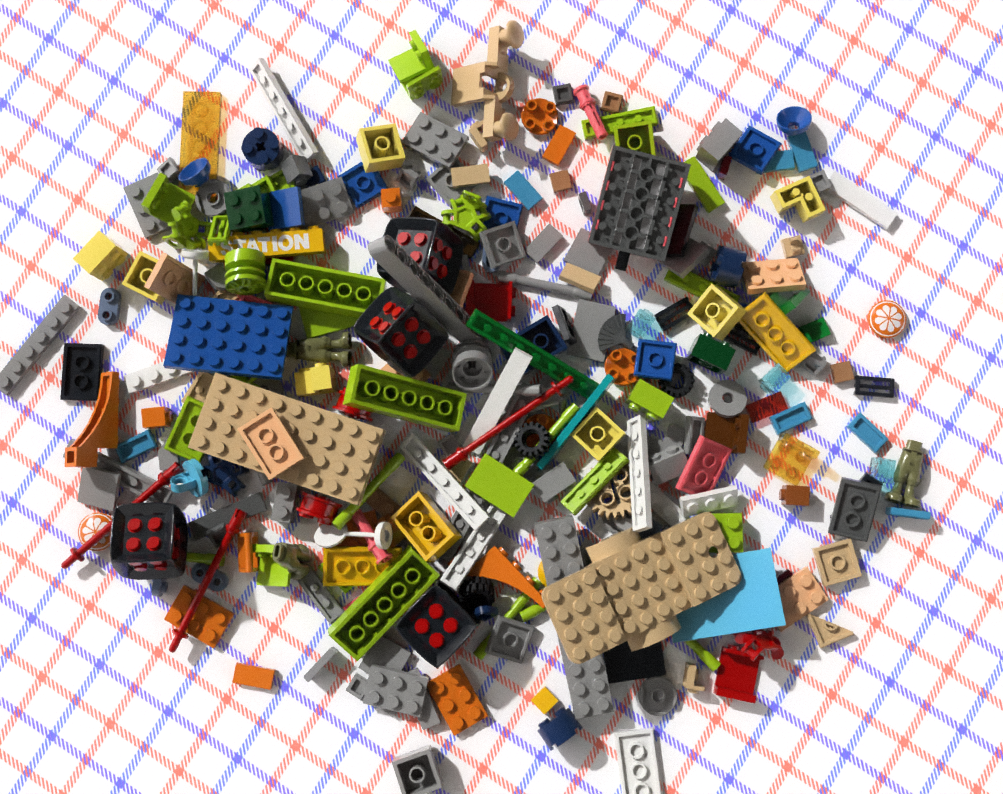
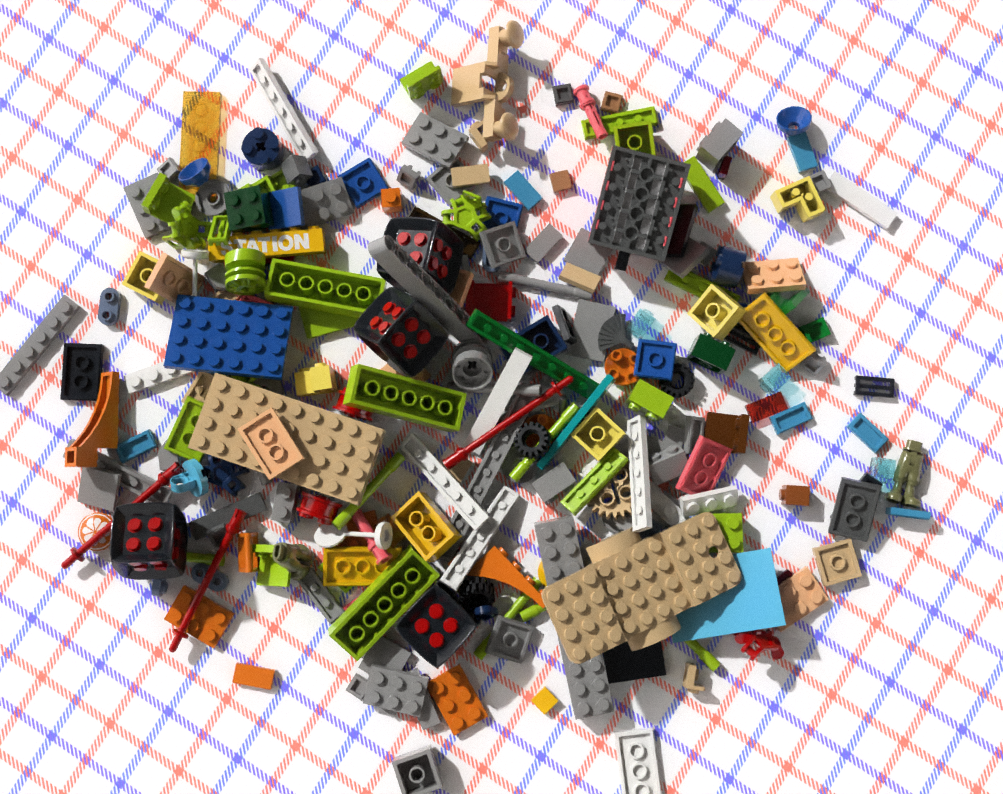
(100, 256): light yellow brick -> none
(156, 417): orange brick -> none
(317, 349): olive piece -> none
(320, 664): light grey tile -> none
(380, 148): light yellow brick -> none
(382, 503): medium nougat plate -> none
(413, 61): lime bracket -> none
(449, 444): light grey tile -> none
(499, 485): lime tile -> none
(539, 116): orange dish -> none
(559, 145): orange tile -> none
(559, 728): dark blue brick -> none
(584, 203): dark grey tile -> none
(646, 692): light grey tile -> none
(660, 321): black tile -> none
(730, 388): light grey tile -> none
(736, 674): red panel -> none
(755, 150): blue tile -> none
(781, 162): dark azure tile -> none
(790, 458): clear yellow bracket -> none
(792, 246): tan tile -> none
(827, 632): tan tile -> none
(842, 372): medium nougat tile -> none
(887, 319): dish -> none

